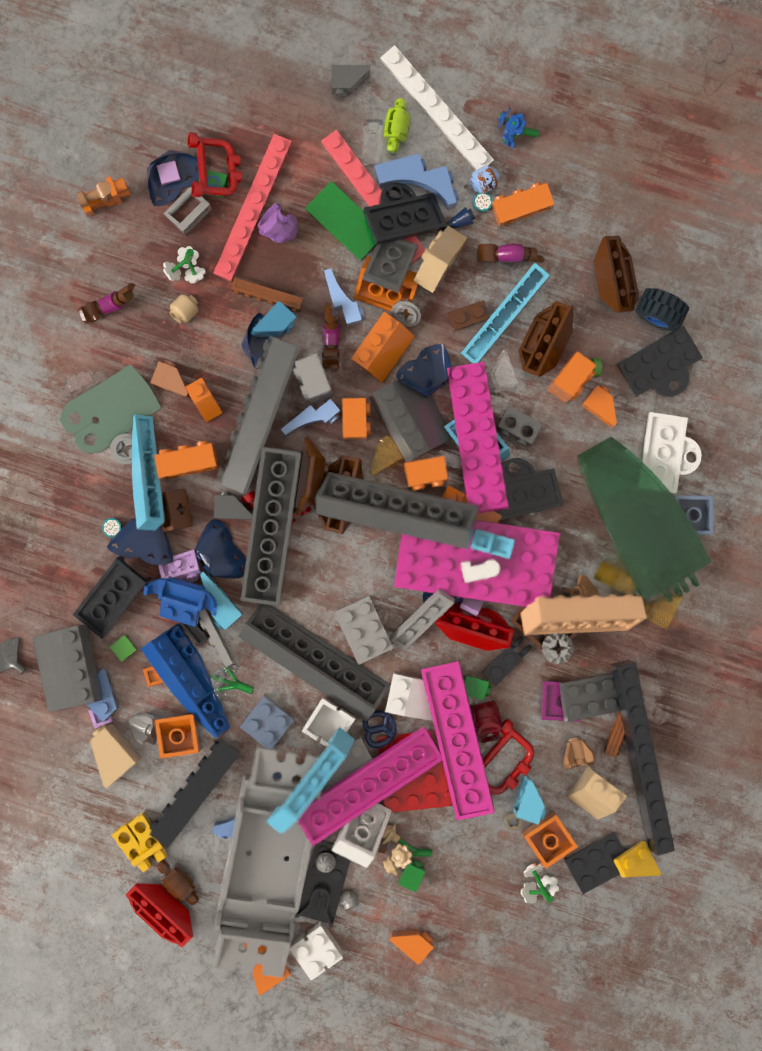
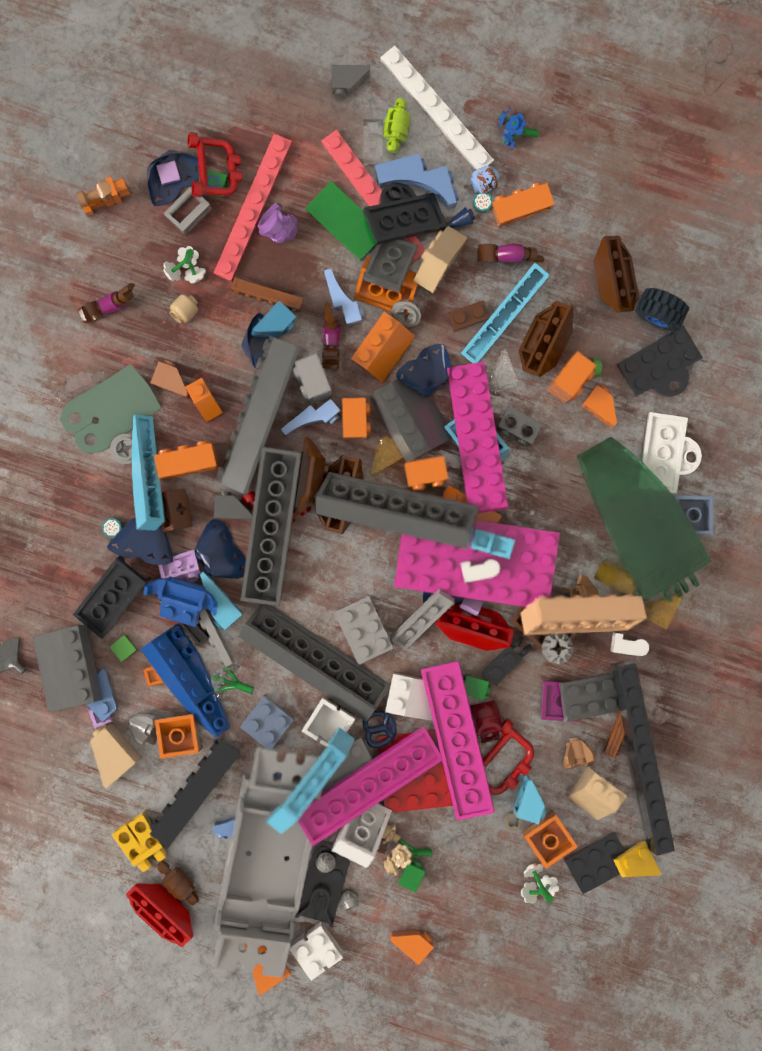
(528, 490): black plate -> none
(631, 647): none -> white leg

